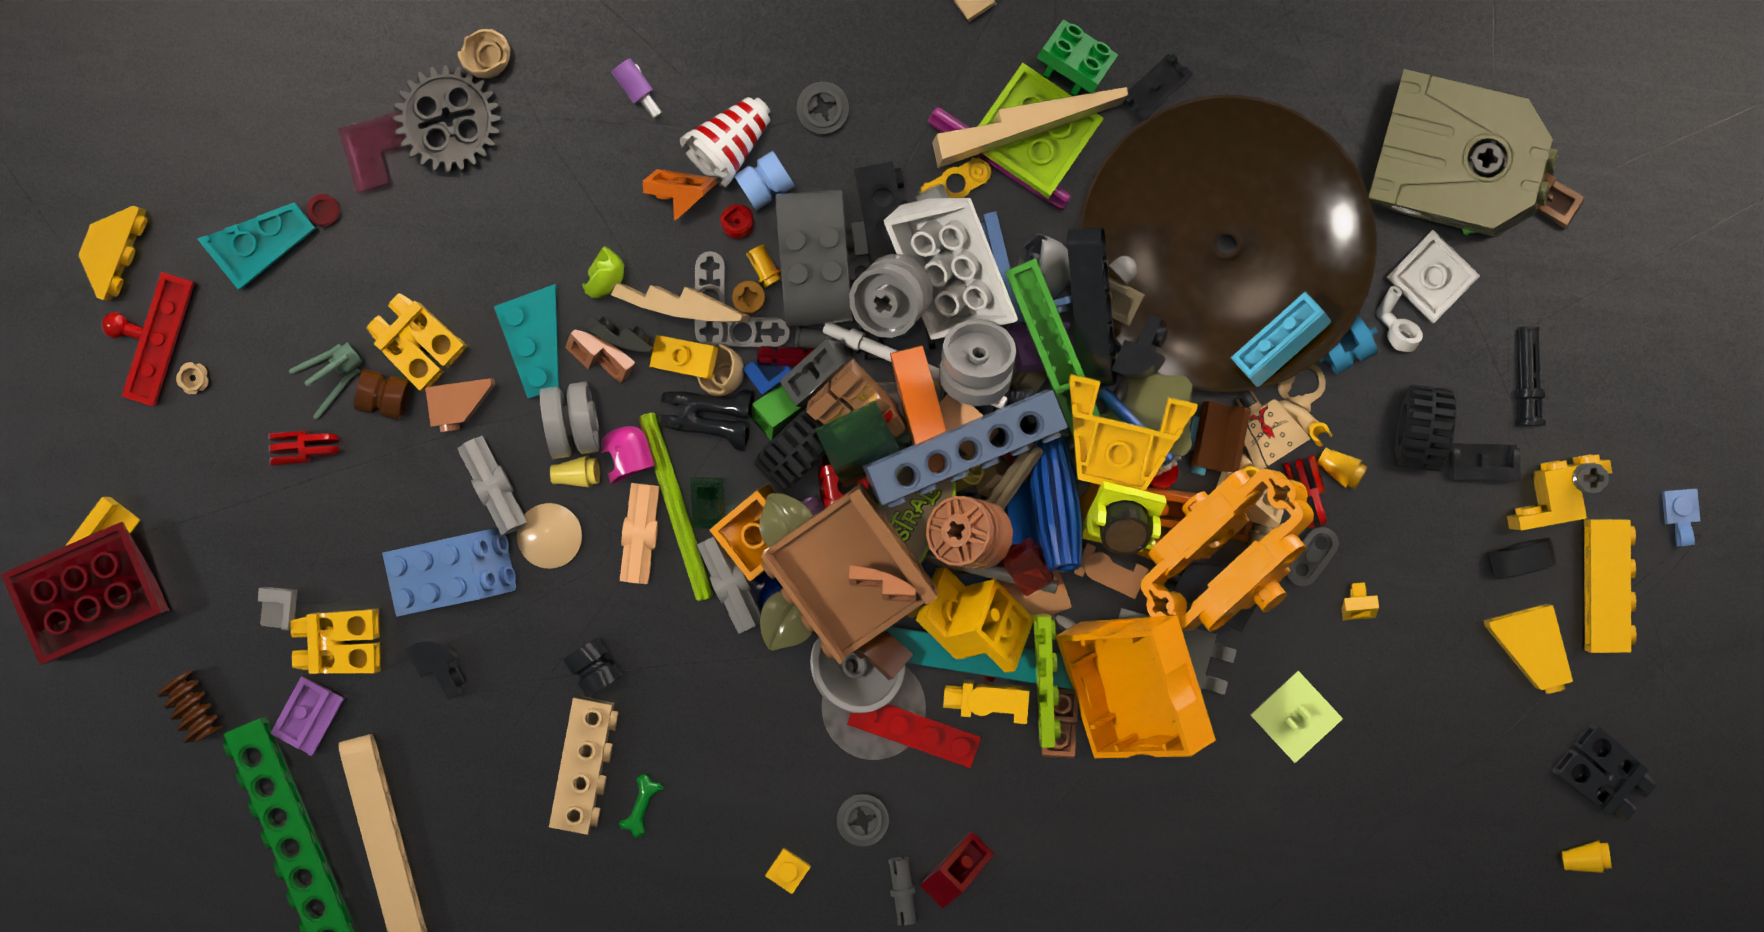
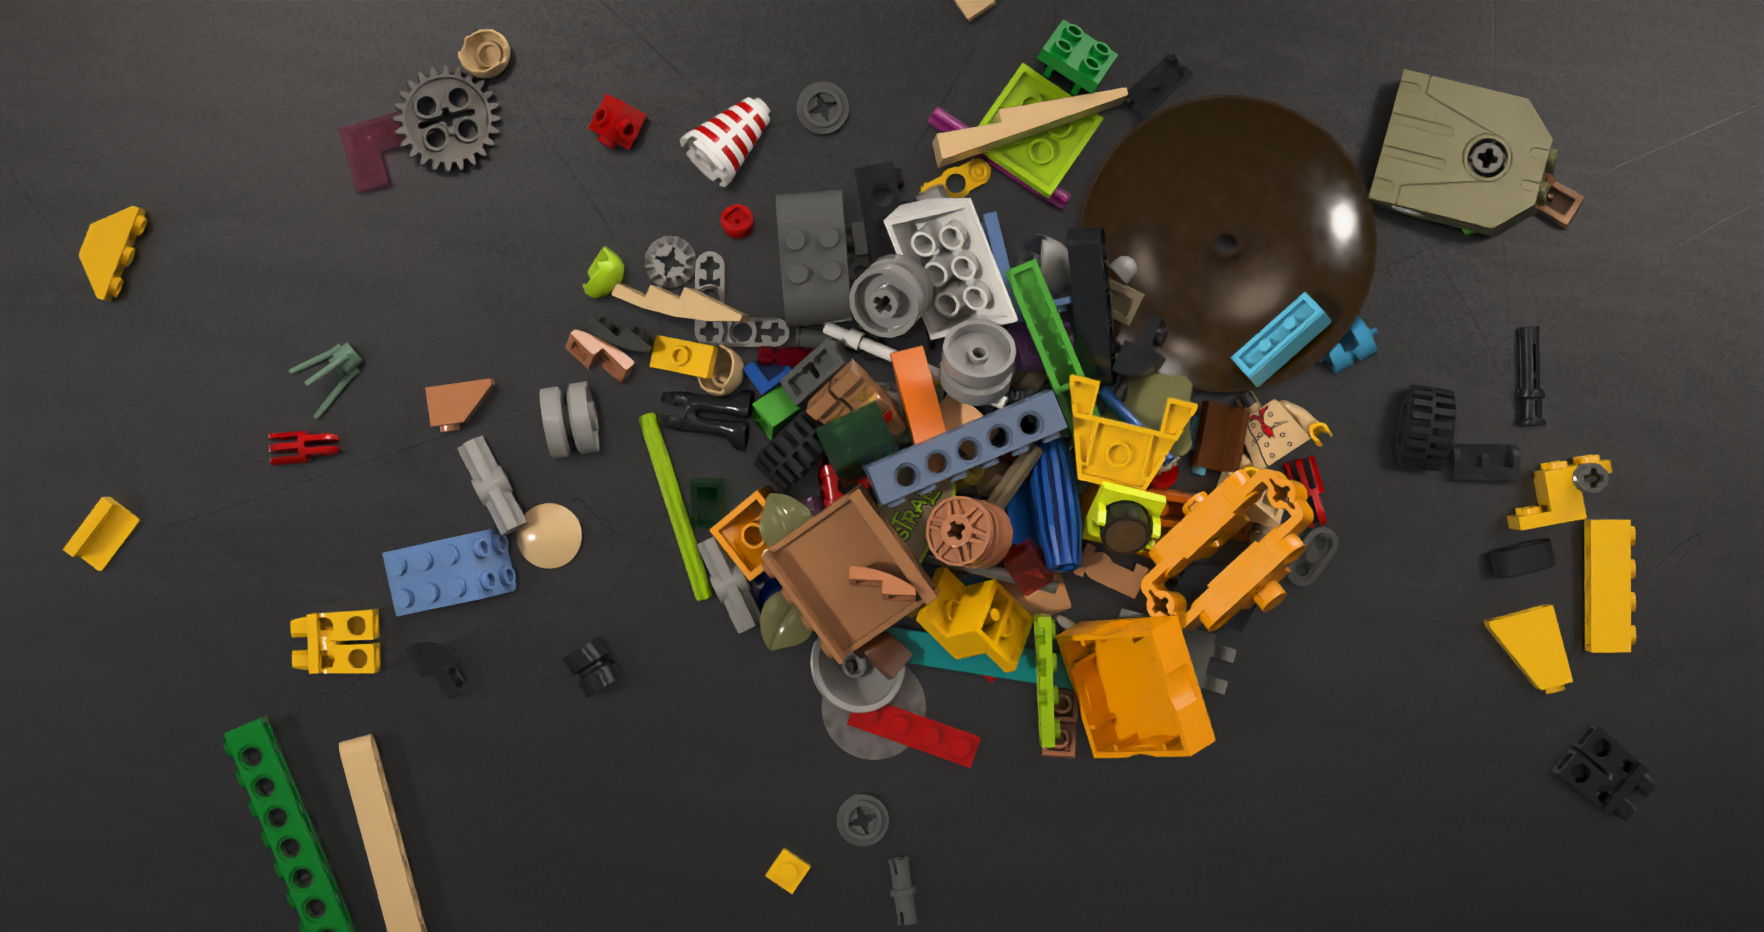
(84, 593): dark red slope -> none
(155, 338): red plate -> none
(183, 378): tan plate -> none
(188, 708): reddish brown piece -> none
(256, 244): teal wing -> none
(277, 607): light grey panel -> none
(307, 715): medium lavender plate -> none
(323, 210): dark red tile -> none
(386, 395): reddish brown wheel -> none
(409, 333): yellow hips -> none
(532, 338): teal wing -> none
(576, 472): light yellow cone -> none
(582, 765): tan brick -> none
(616, 122): none -> red brick
(629, 452): dark pink helmet -> none
(635, 820): green piece -> none
(636, 86): medium lavender piece -> none
(639, 533): light nougat piece -> none
(677, 275): none -> light grey gear
(682, 187): orange slope -> none
(755, 301): pearl gold wheel -> none
(764, 180): light blue wheel -> none
(764, 266): yellow pin -> none
(957, 870): dark red slope -> none
(988, 698): yellow hips -> none
(1296, 716): yellowish green piece -> none
(1307, 399): tan piece -> none
(1342, 467): yellow cone -> none
(1359, 604): yellow tile -> none
(1402, 333): white plate -> none
(1432, 276): white plate -> none
(1588, 858): yellow cone -> none
(1681, 509): medium blue plate -> none

